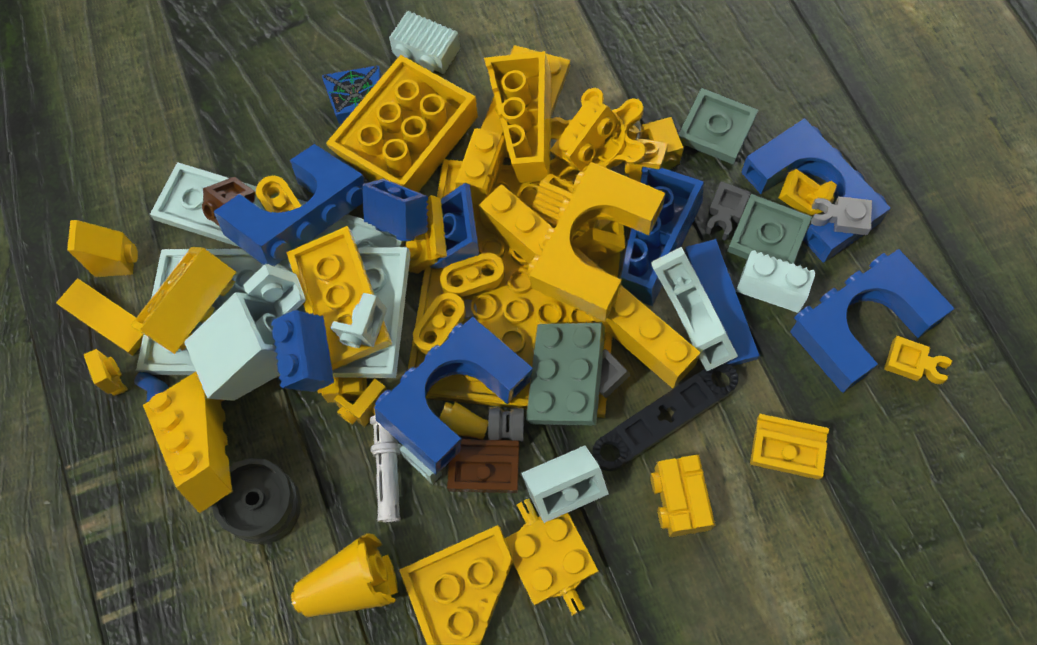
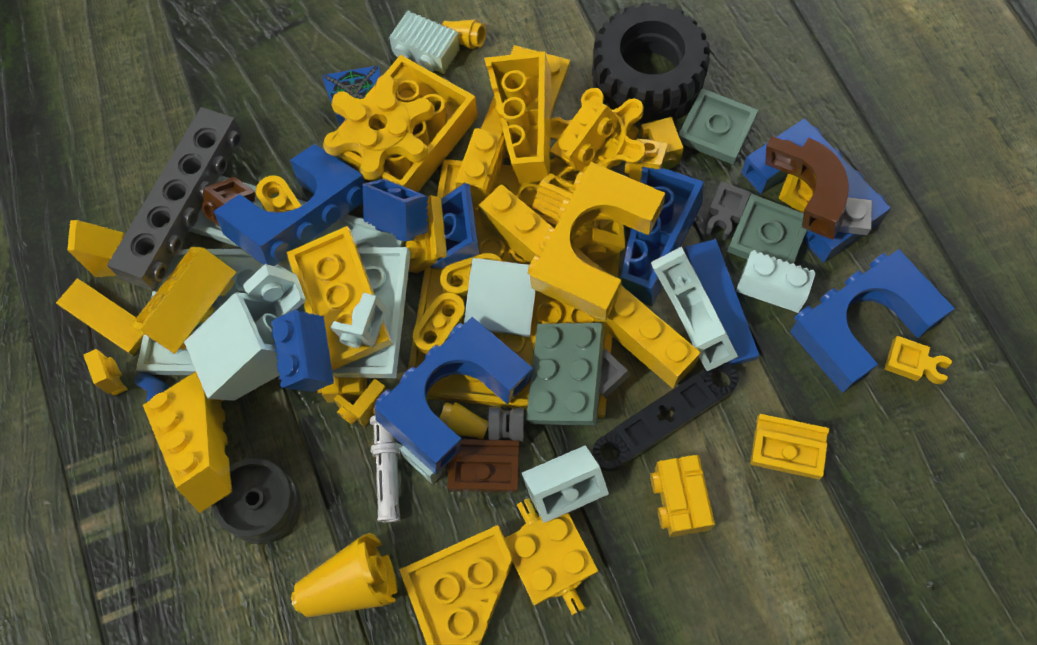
(202, 149): none -> dark grey brick
(378, 145): none -> yellow plate
(470, 32): none -> yellow cone
(500, 296): none -> light aqua slope
(653, 31): none -> black tyre
(823, 175): none -> reddish brown arch

